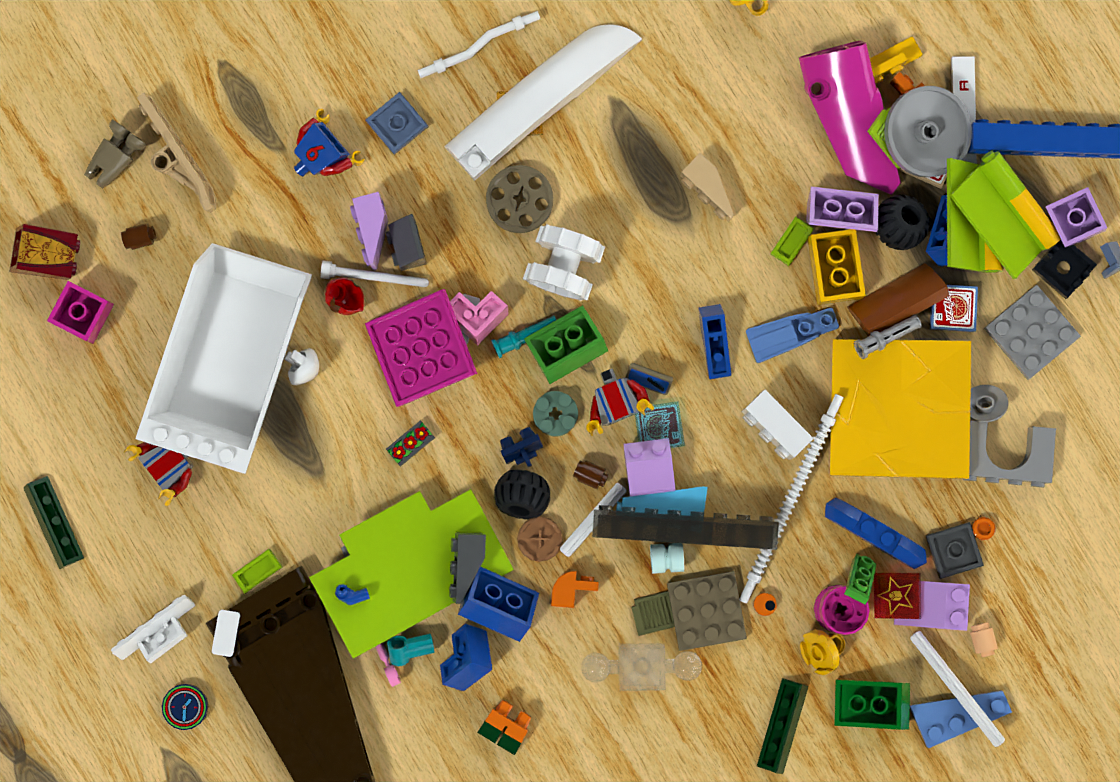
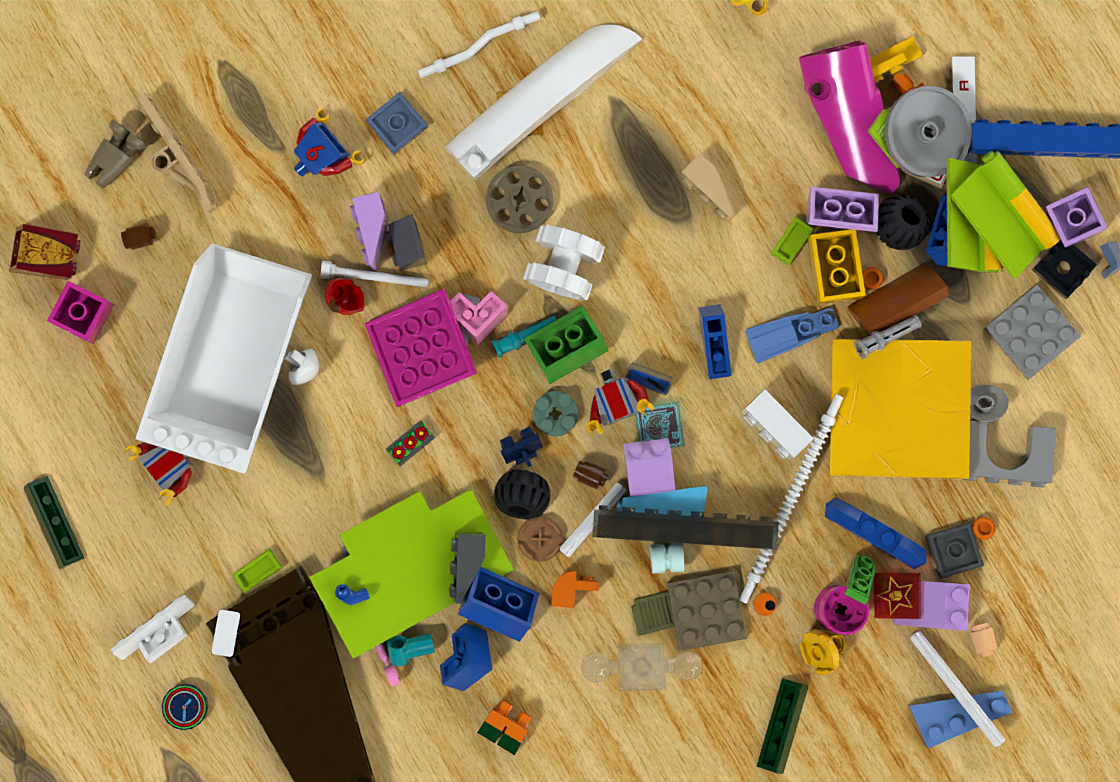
(872, 278): none -> orange tile
(872, 704): green slope -> none
(956, 311): tile -> none

